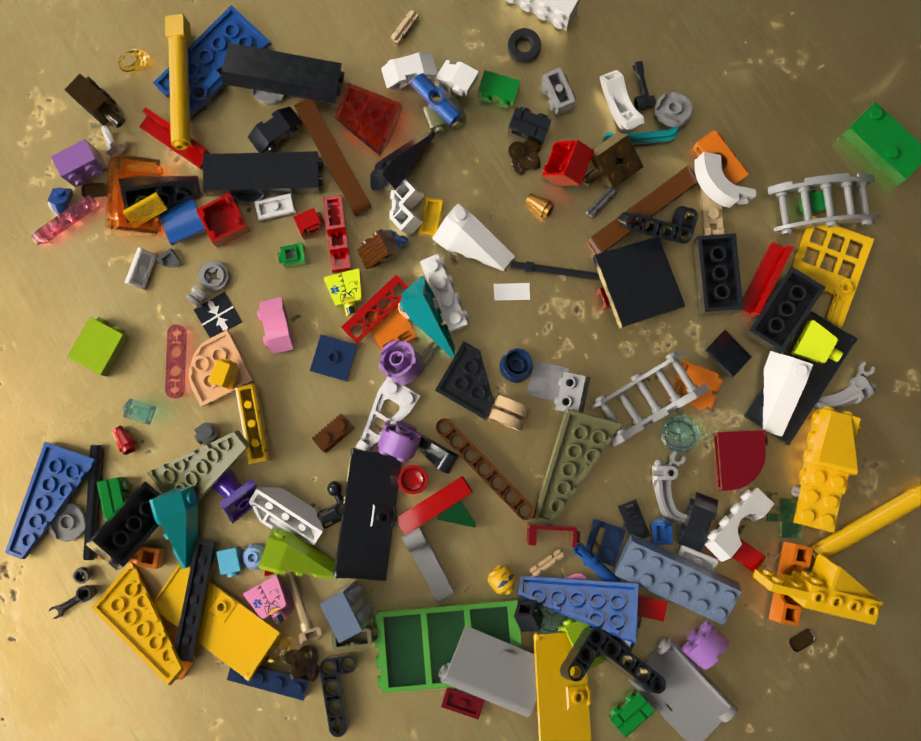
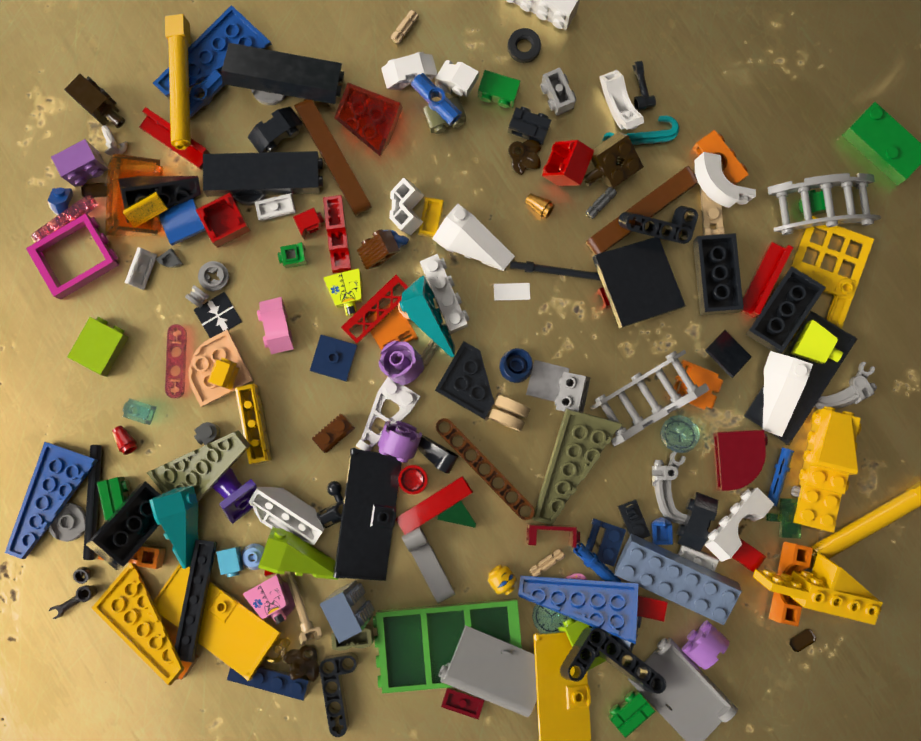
(61, 291): none -> dark pink window
(141, 60): clear yellow piece -> none
(394, 167): black wedge -> none
(528, 616): black brick -> none
(673, 109): light grey tile -> none
(782, 468): none -> blue pin

